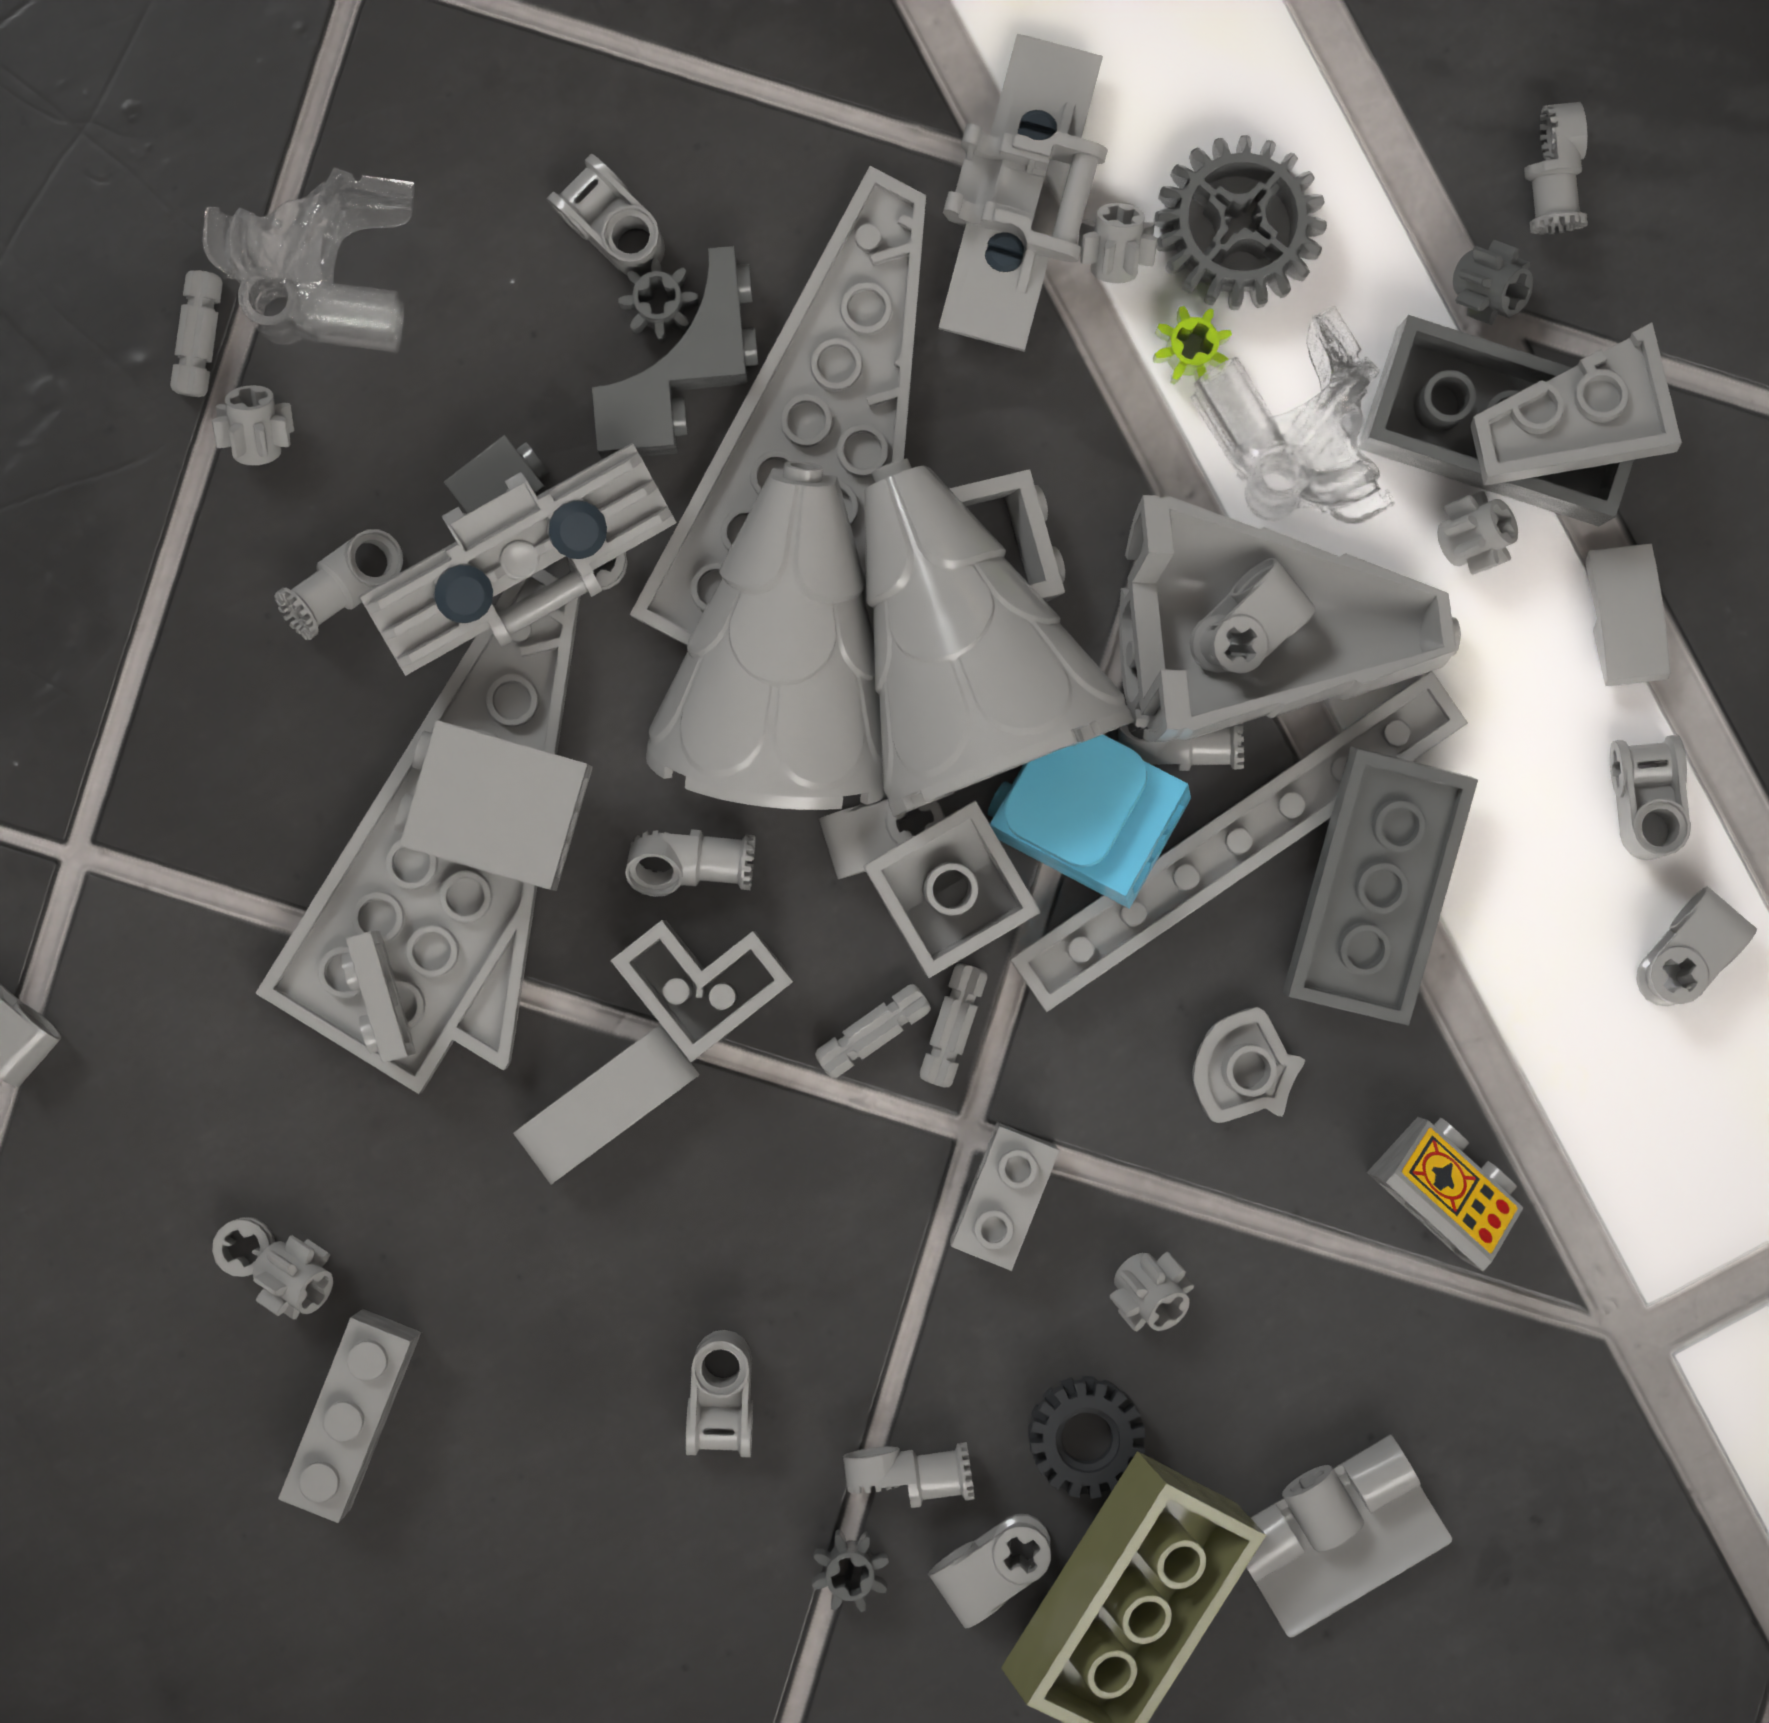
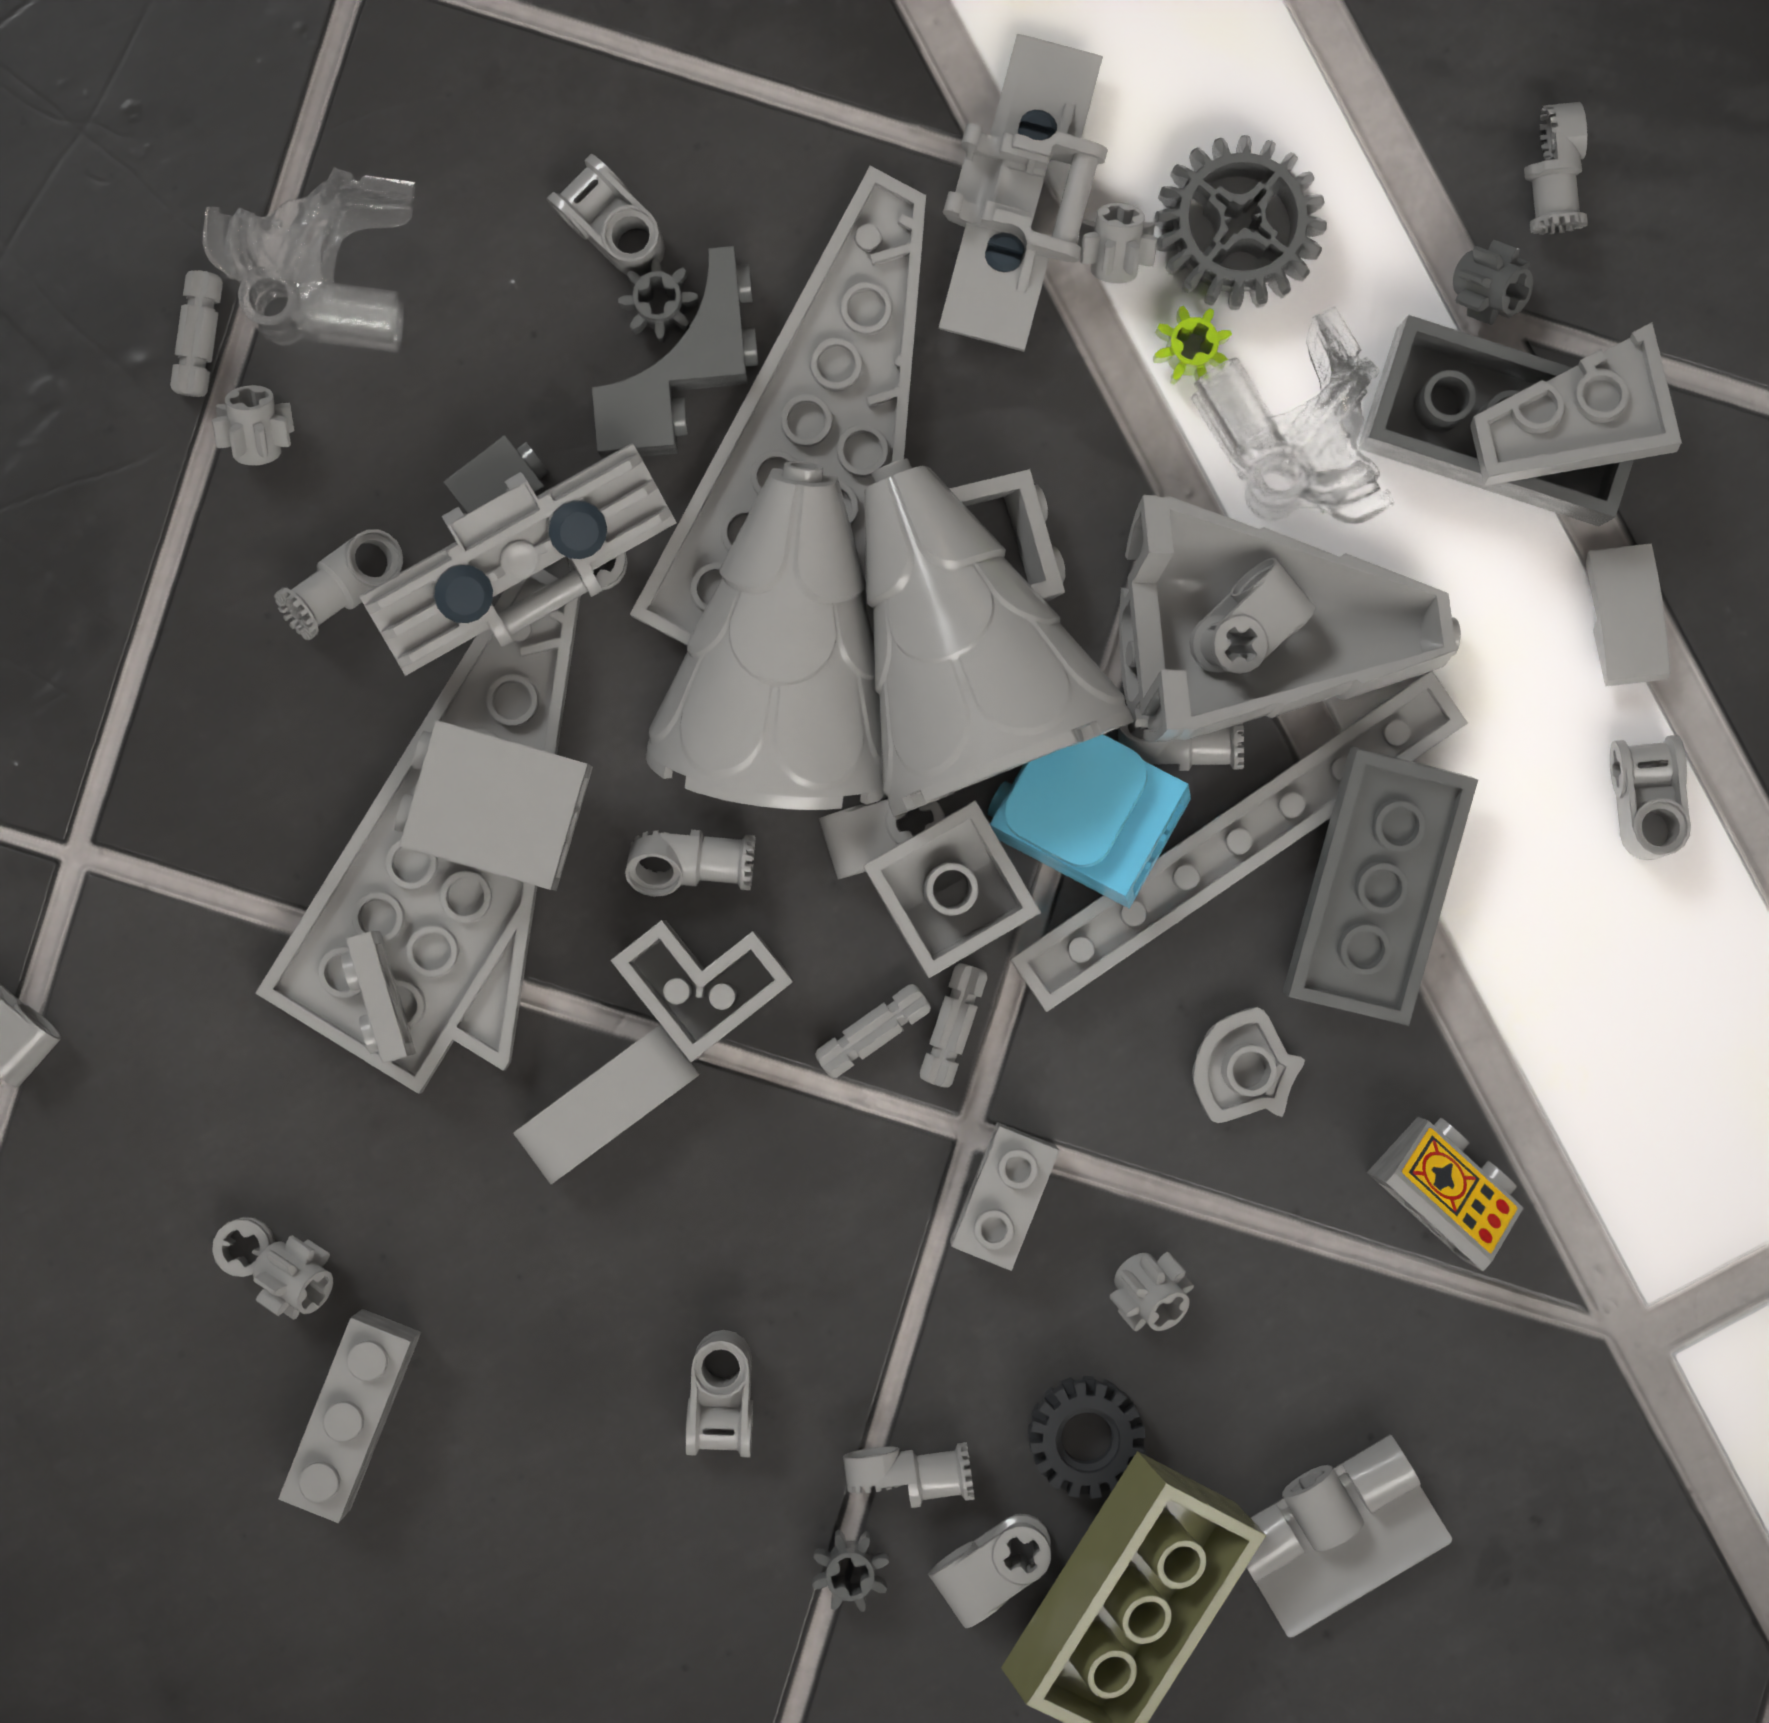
(1477, 532): light grey gear -> none
(1701, 942): light grey piece -> none

